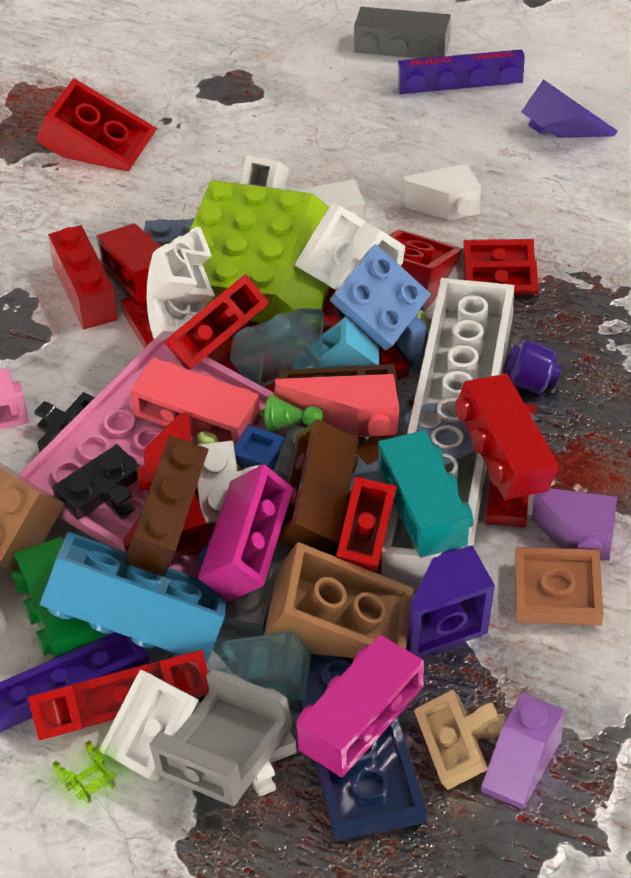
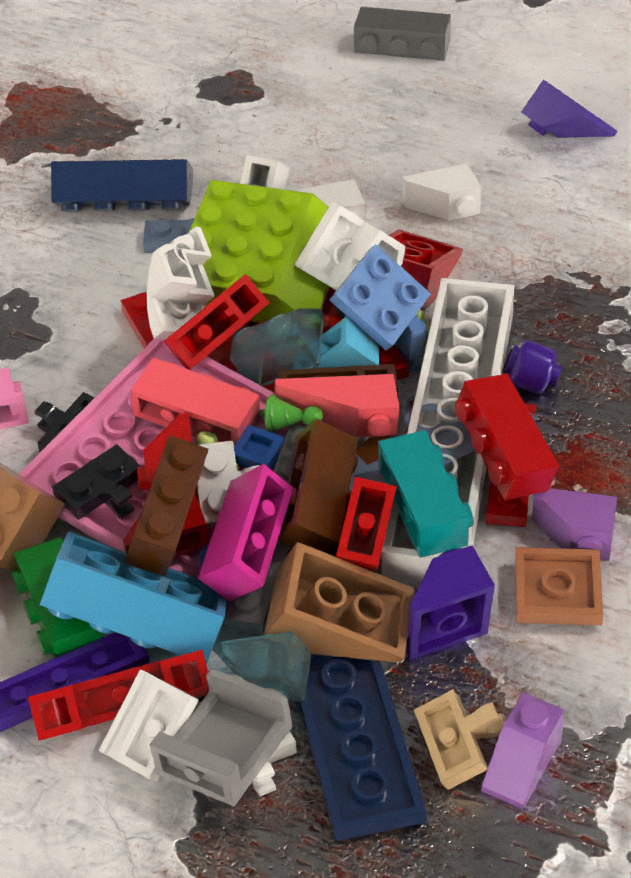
(71, 780): clear neon green piece -> none
(83, 277): red brick -> none
(94, 129): red slope -> none
(121, 183): none -> dark blue slope
(127, 257): red brick -> none
(359, 705): dark pink brick -> none
(460, 71): dark purple plate -> none
(502, 263): red slope -> none

